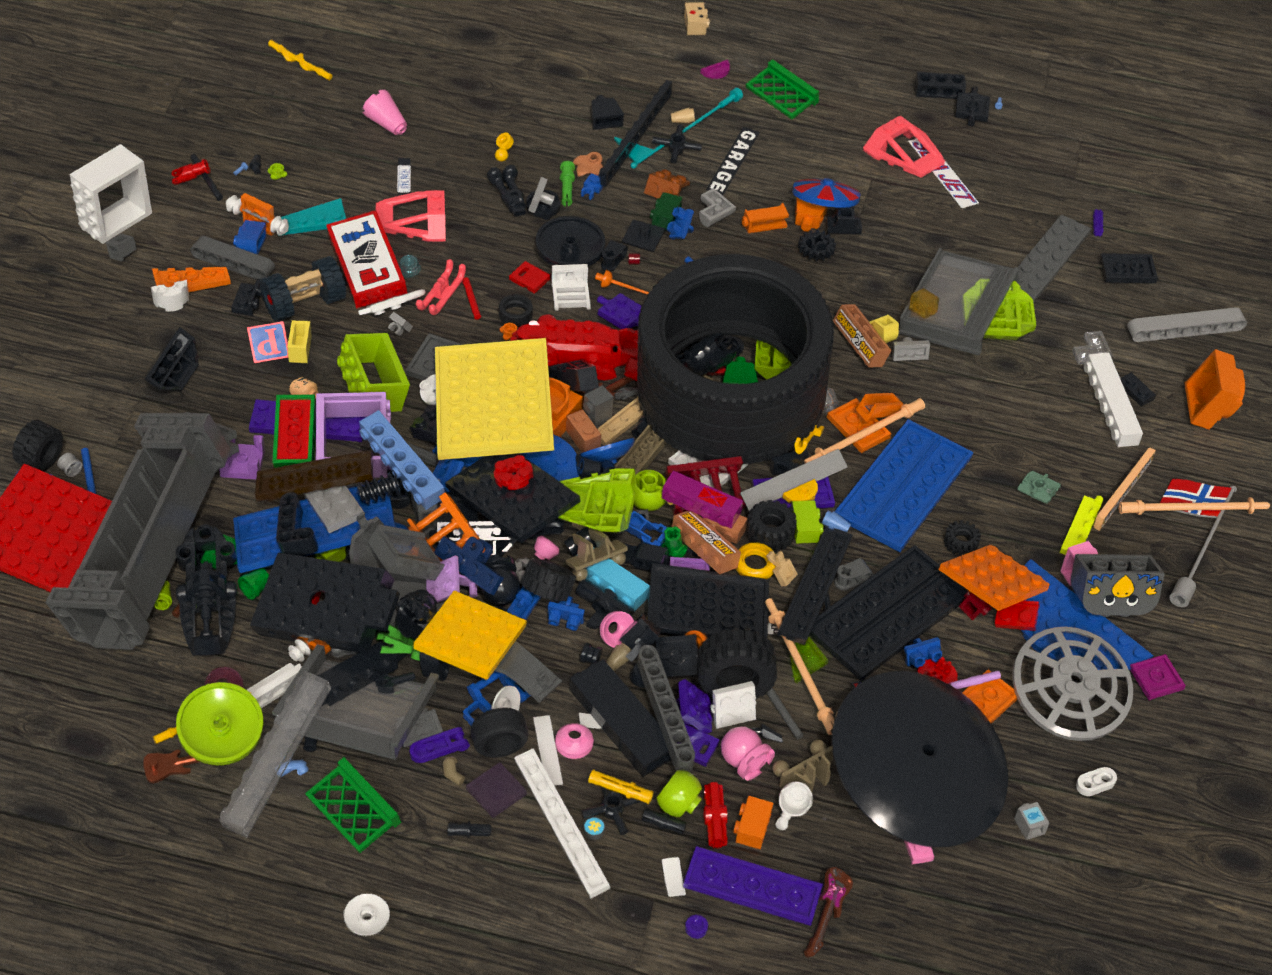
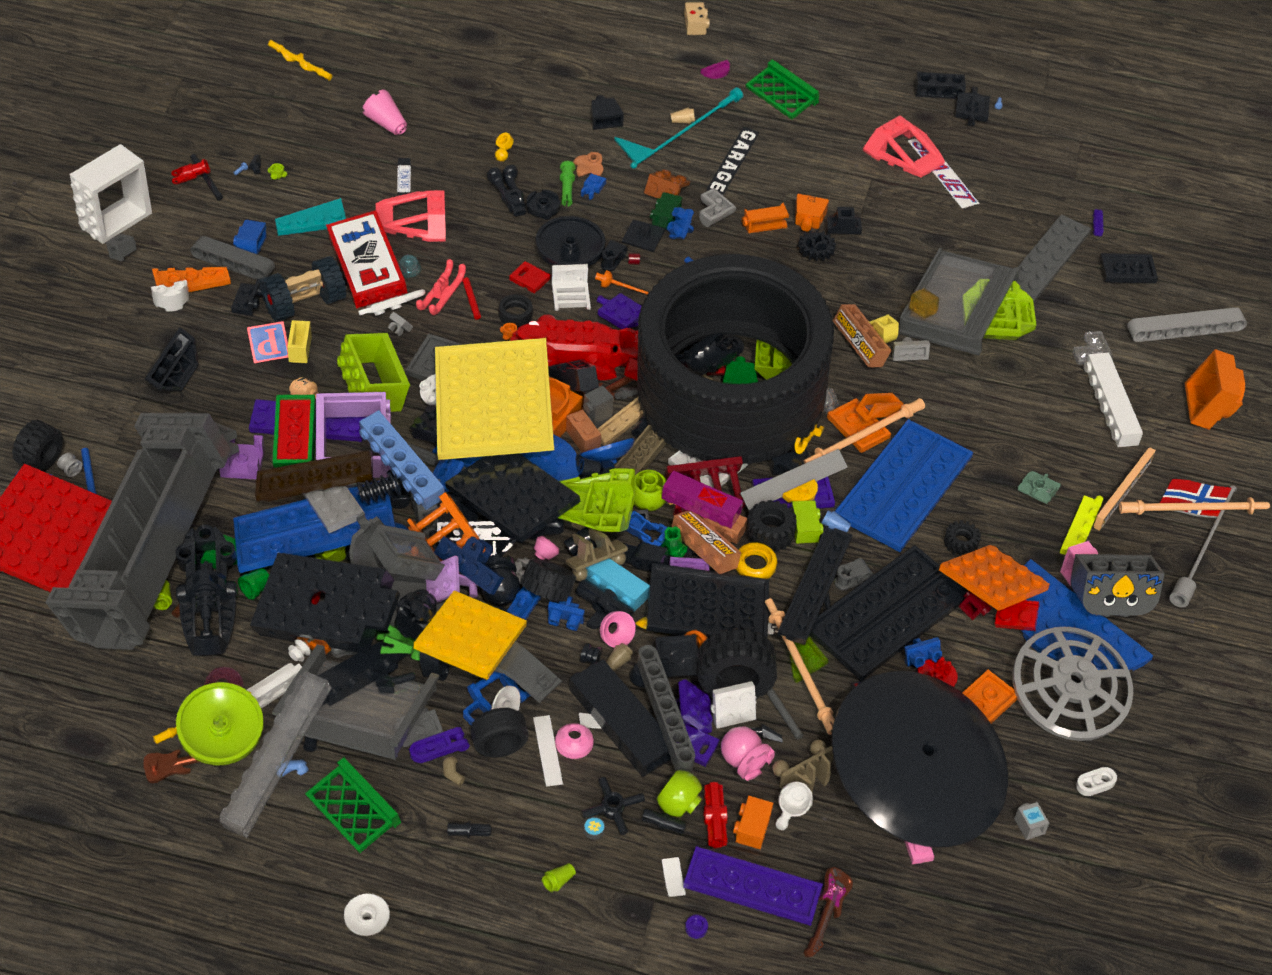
(257, 210): plate -> none
(290, 535): black beam -> none
(496, 790): clear purple plate -> none
(505, 468): red plate -> none
(541, 196): light grey tile -> none
(558, 877): none -> lime cone
(562, 823): white plate -> none
(621, 787): yellow pin -> none
(634, 135): black plate -> none
(638, 634): black piece -> none
(677, 143): black bar -> none
(784, 568): tan plate -> none
(826, 192): blue dish -> none
(975, 680): lavender piece -> none
(1137, 389): black plate -> none
(1157, 677): magenta plate -> none

